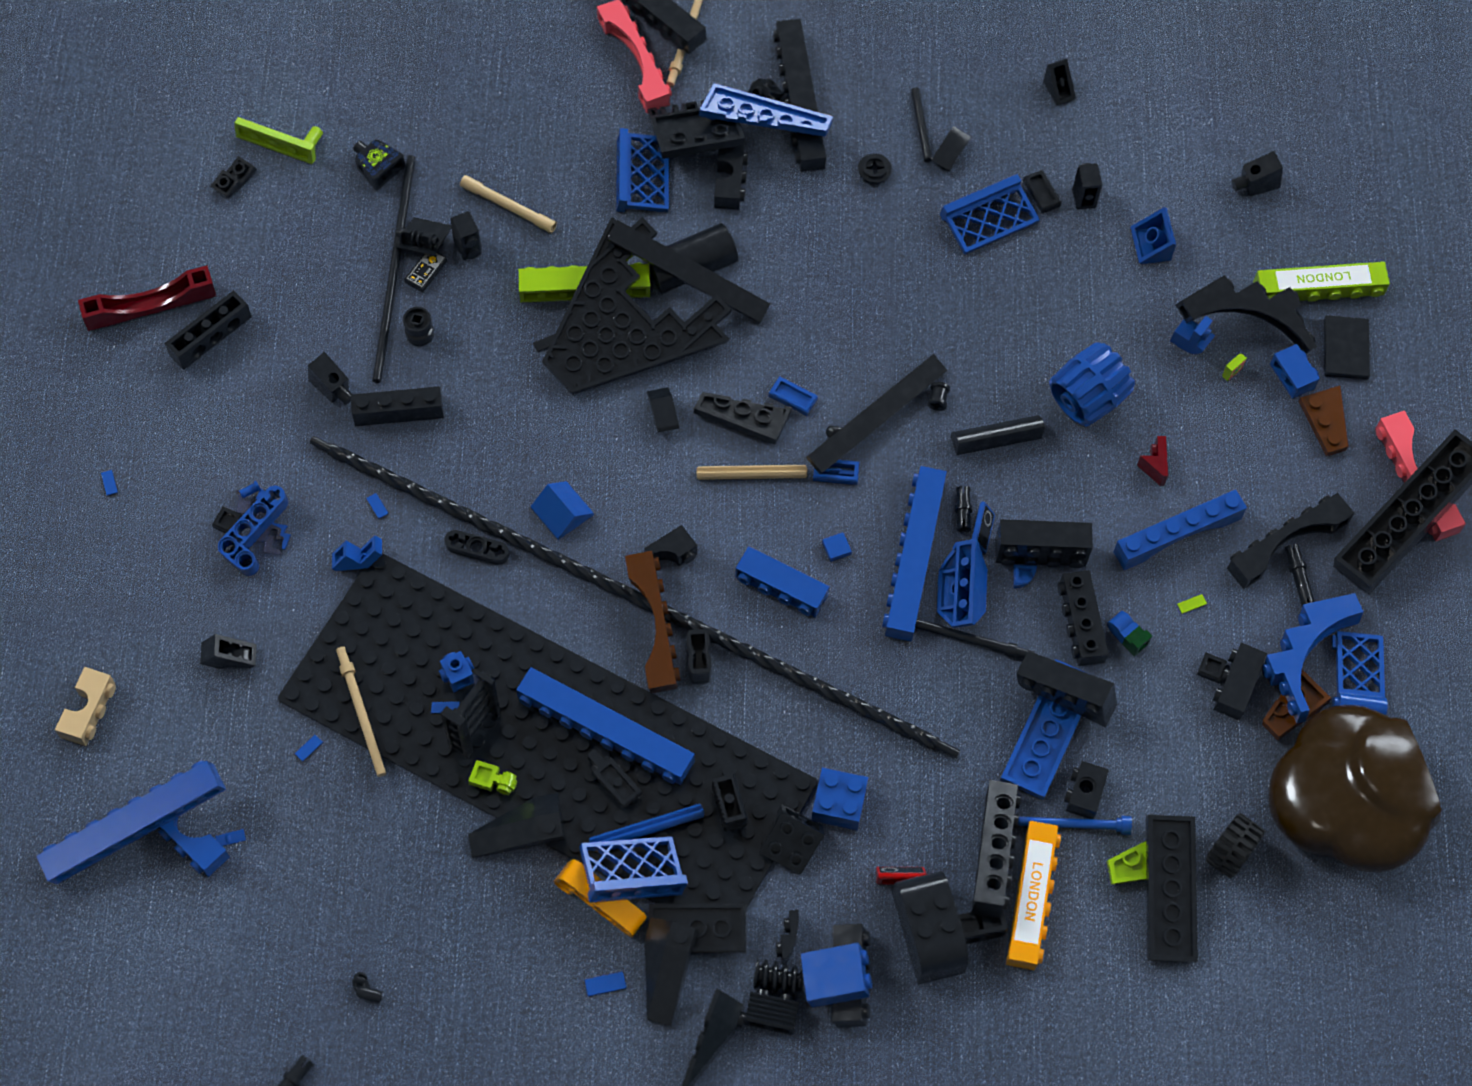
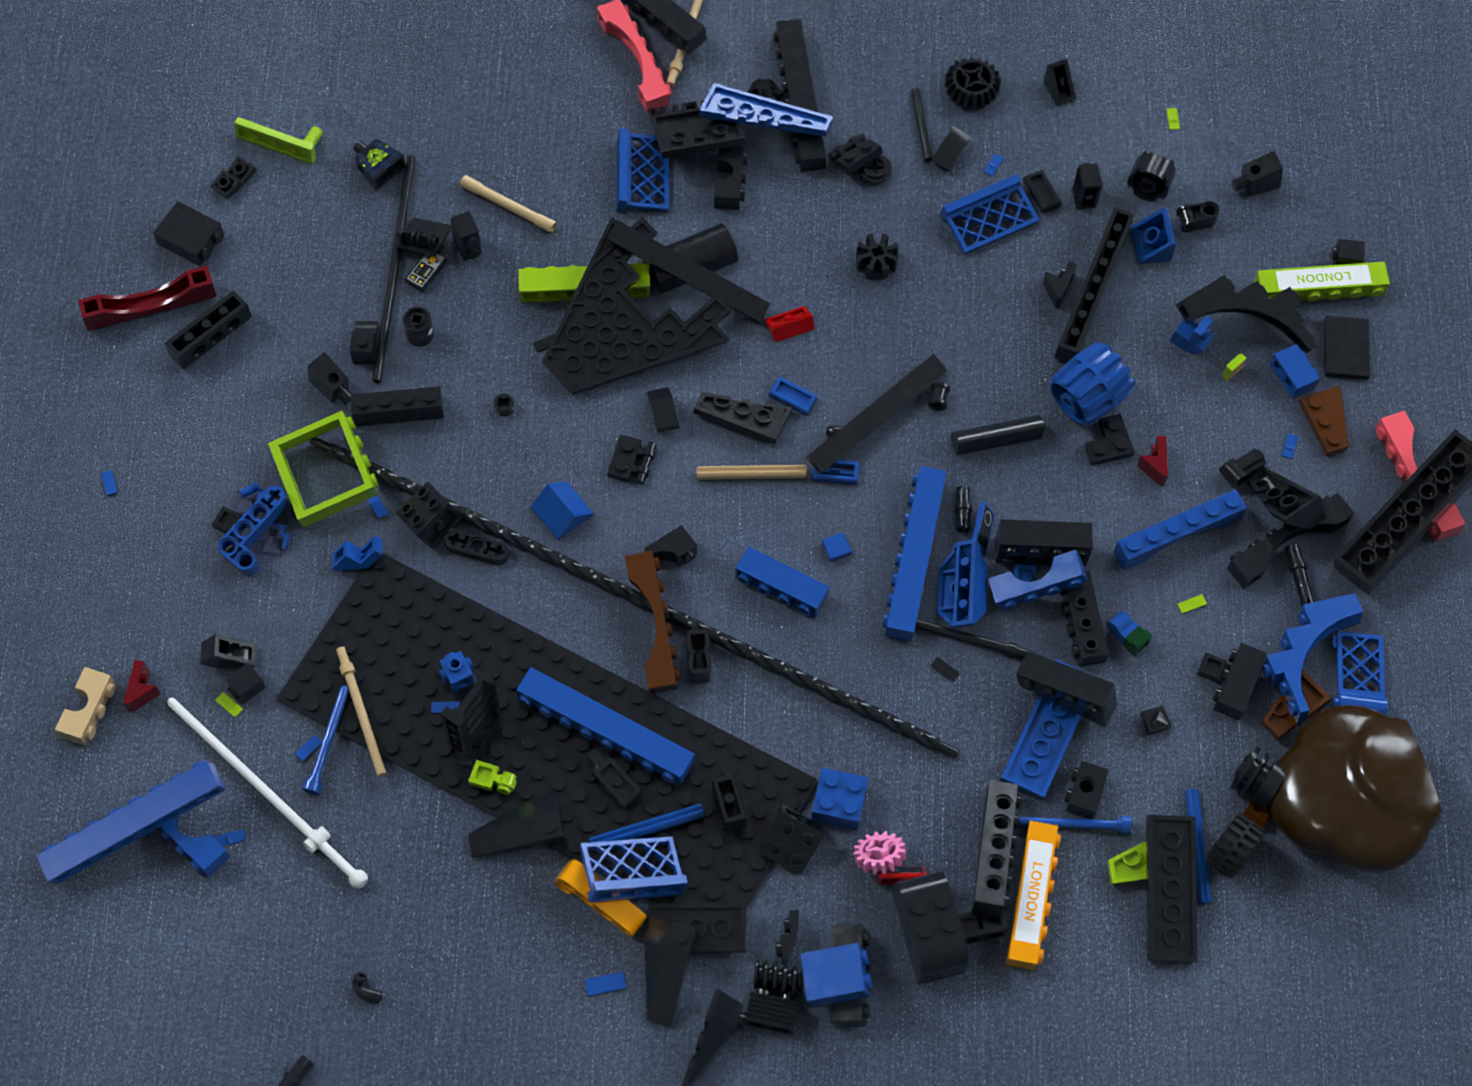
(138, 691): none -> dark red slope
(189, 233): none -> black brick
(228, 704): none -> lime piece
(245, 683): none -> black brick
(313, 783): none -> blue piece
(315, 838): none -> white bar
(335, 504): none -> lime window
(364, 342): none -> black arch
(429, 515): none -> black bracket
(504, 398): none -> black bush
(625, 457): none -> black plate
(790, 323): none -> red slope
(861, 153): none -> black plate
(877, 256): none -> black gear
(880, 852): none -> bright pink gear
(945, 669): none -> black piece
(972, 77): none -> black gear
(993, 164): none -> blue piece
(1058, 285): none -> black slope
(1065, 573): none -> blue arch
(1094, 285): none -> black brick
(1115, 443): none -> black plate
(1151, 176): none -> black brick
(1155, 720): none -> black tile
(1173, 118): none -> lime piece
(1194, 216): none -> black piece
(1202, 875): none -> blue axle
(1239, 469): none -> black piece
(1257, 814): none -> reddish brown slope
(1259, 777): none -> black wheel
(1287, 499): none -> black wedge
(1290, 445): none -> blue piece
(1348, 252): none -> black brick

